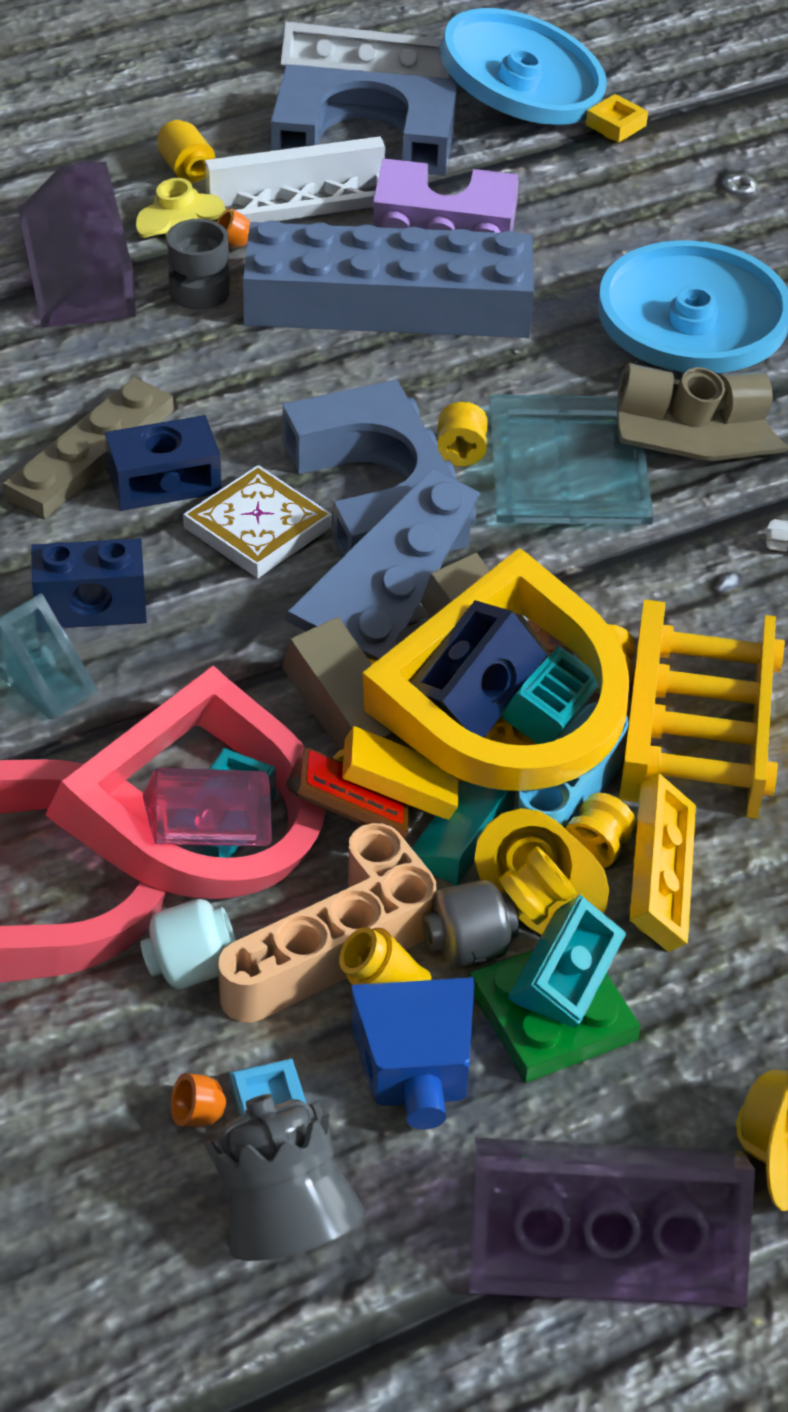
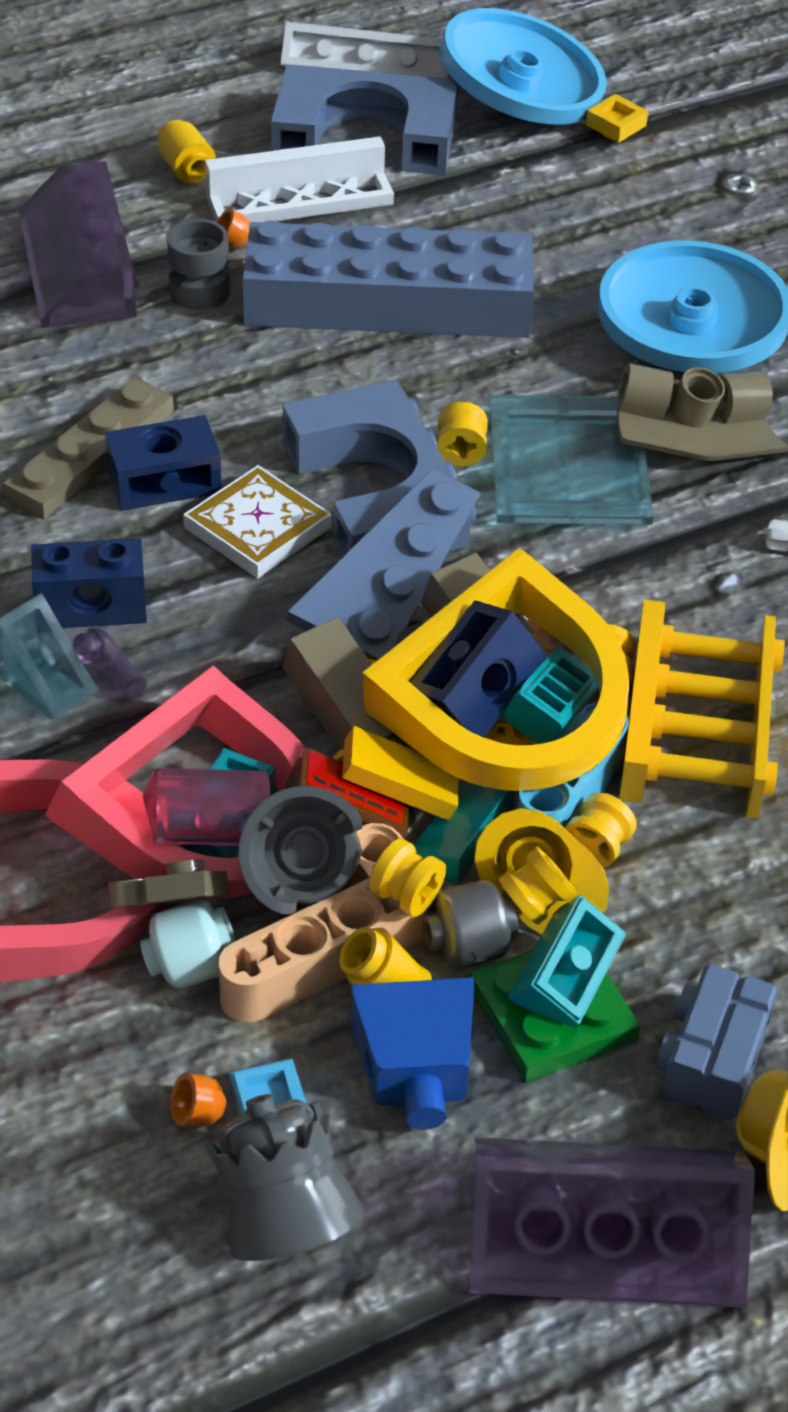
(103, 652): none -> clear purple arm
(174, 203): light yellow plate -> none
(183, 882): none -> dark tan plate
(300, 847): none -> dark grey hat
(407, 201): lavender arch -> none
(407, 877): none -> yellow wheel
(663, 863): yellow plate -> none
(718, 1040): none -> sand blue brick

